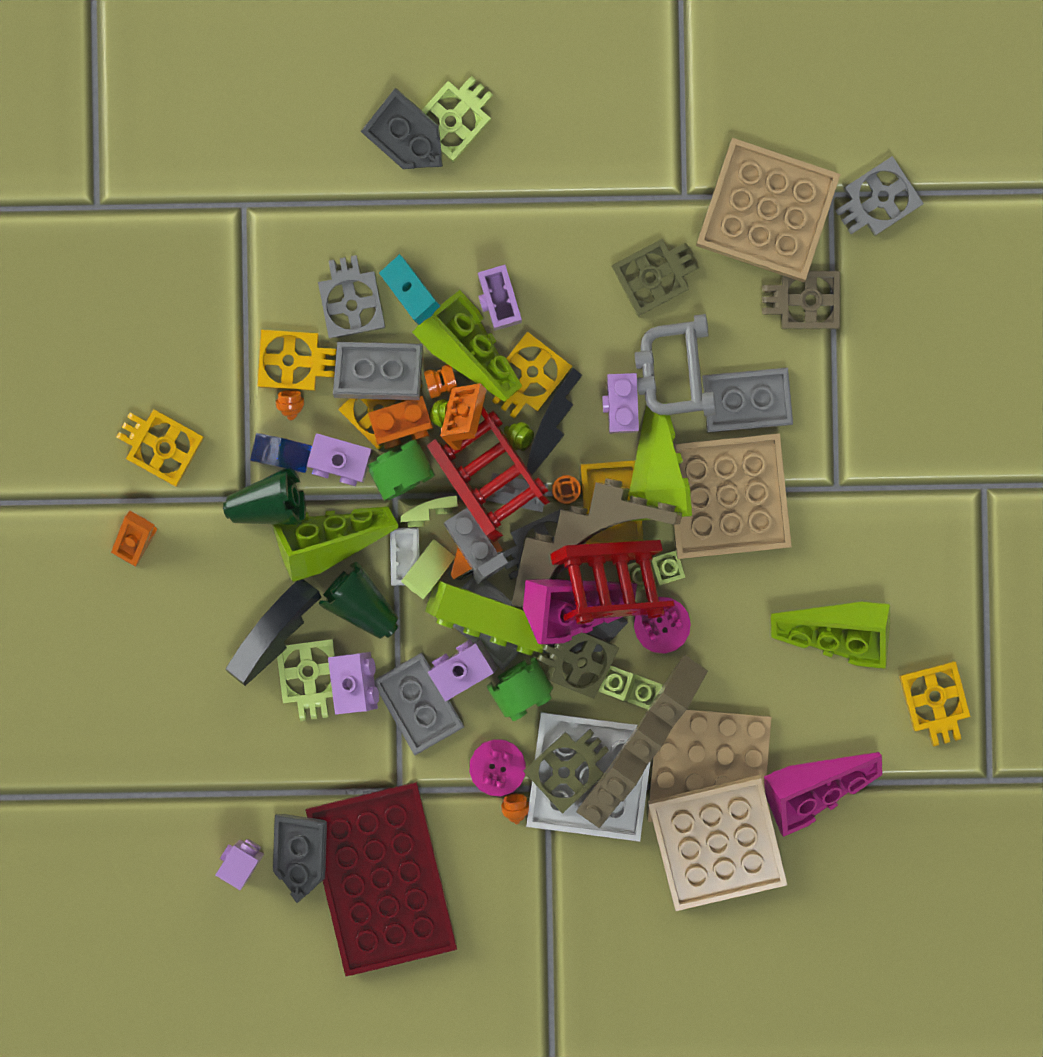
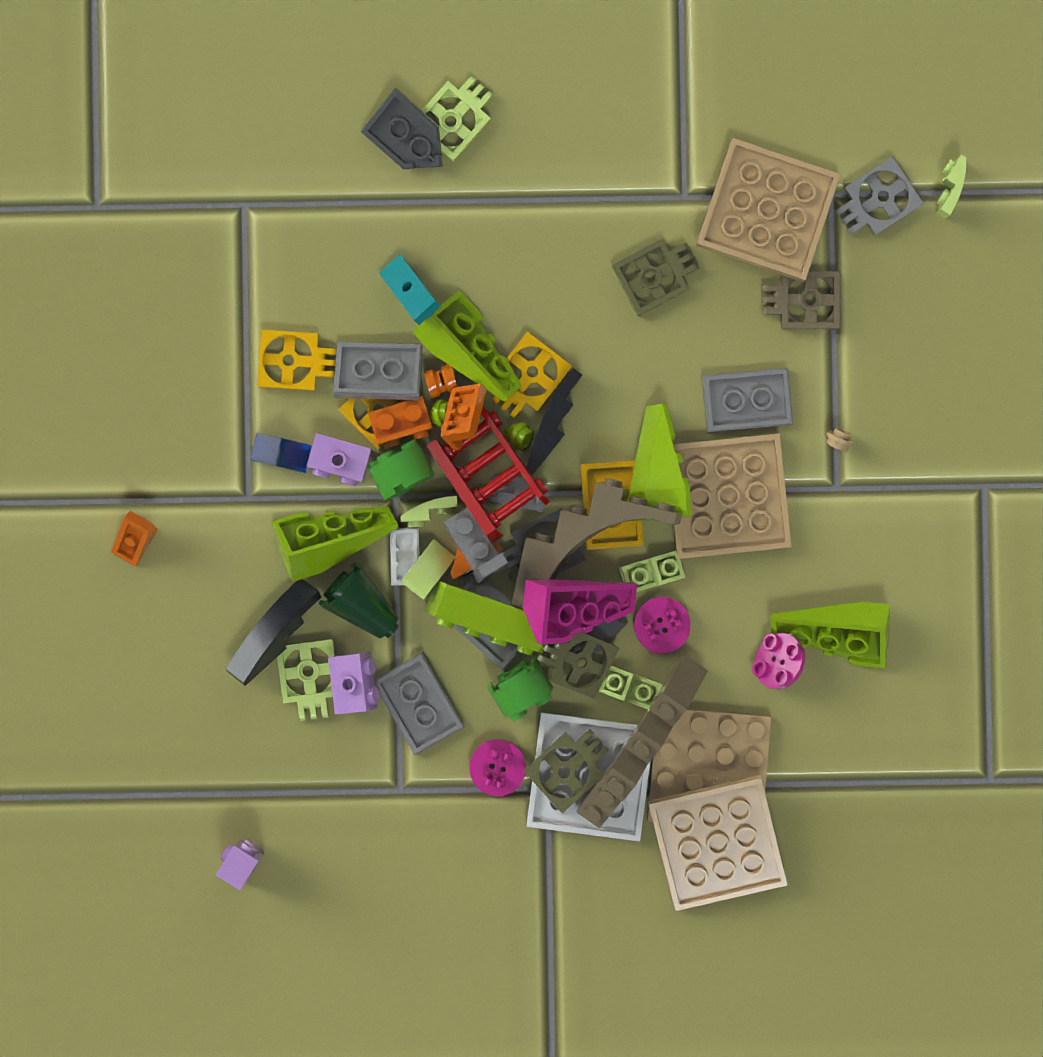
(140, 434): yellow piece -> none
(268, 501): dark green cone -> none
(290, 403): orange plate -> none
(299, 853): dark grey tile -> none
(346, 278): light grey piece -> none
(383, 880): dark red plate -> none
(462, 669): lavender brick -> none
(499, 298): lavender brick -> none
(515, 807): orange plate -> none
(566, 489): orange wheel -> none
(619, 553): red fence -> none
(622, 403): lavender brick -> none
(645, 361): light grey bar -> none
(773, 672): none -> dark pink plate
(808, 788): dark pink wedge -> none
(839, 439): none -> tan plate
(942, 723): yellow piece -> none
(954, 179): none -> yellowish green slope

